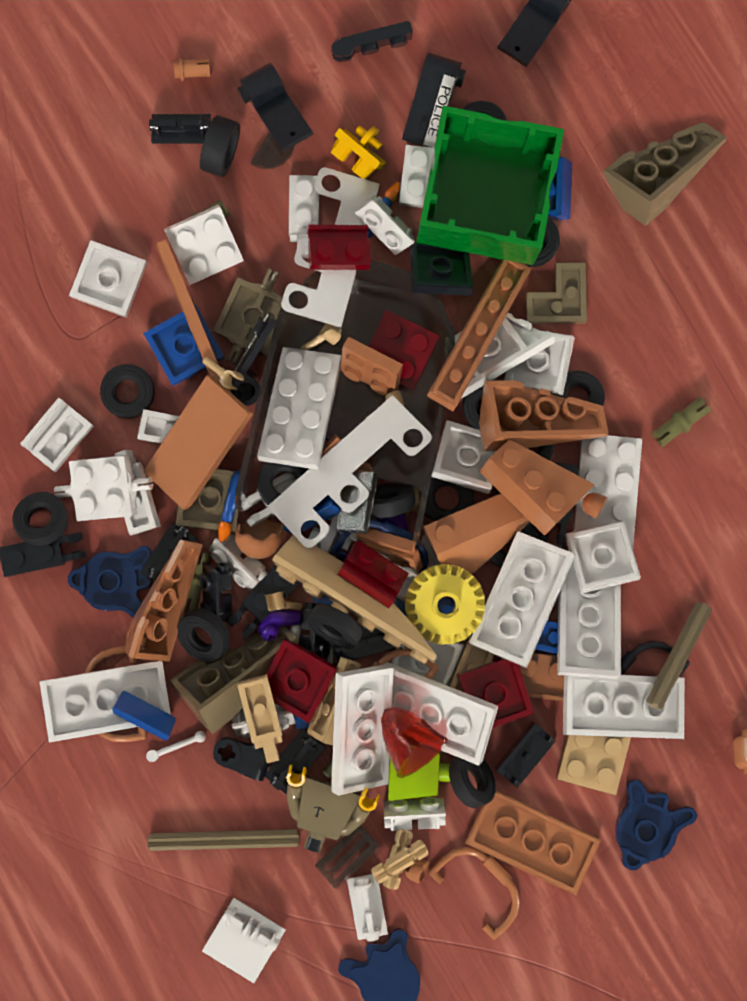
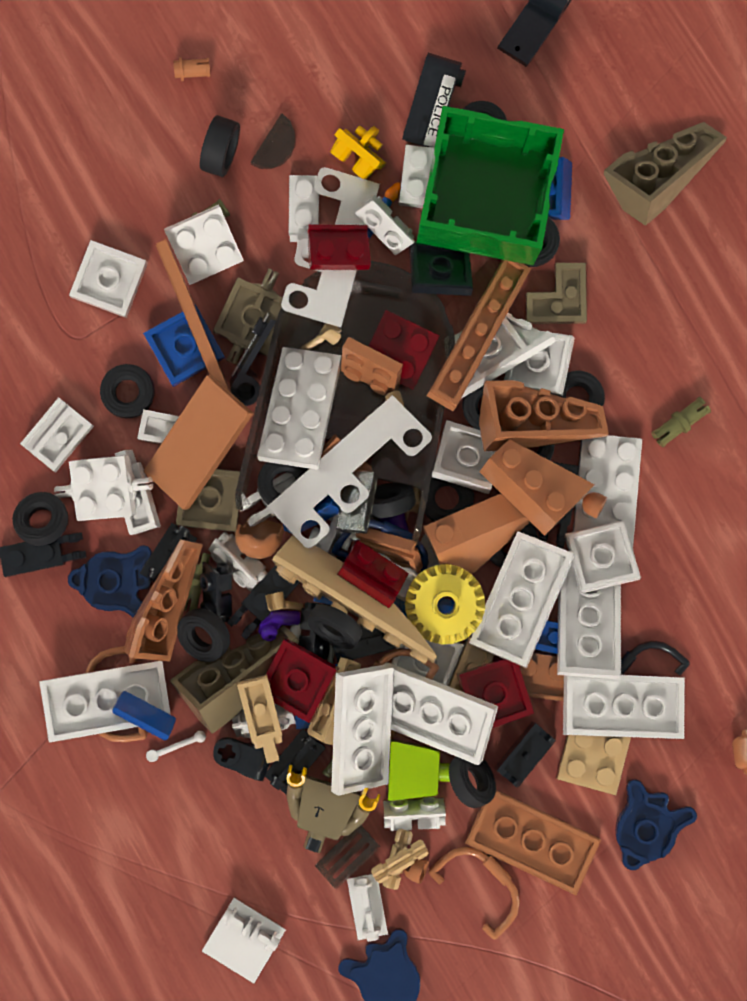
(179, 128): black hinge -> none
(223, 840): dark tan axle -> none
(225, 375): tan hand -> none
(225, 525): blue piece -> none
(274, 106): black door -> none
(370, 41): black hinge -> none
(409, 740): clear red helmet -> none
(678, 655): dark tan axle -> none

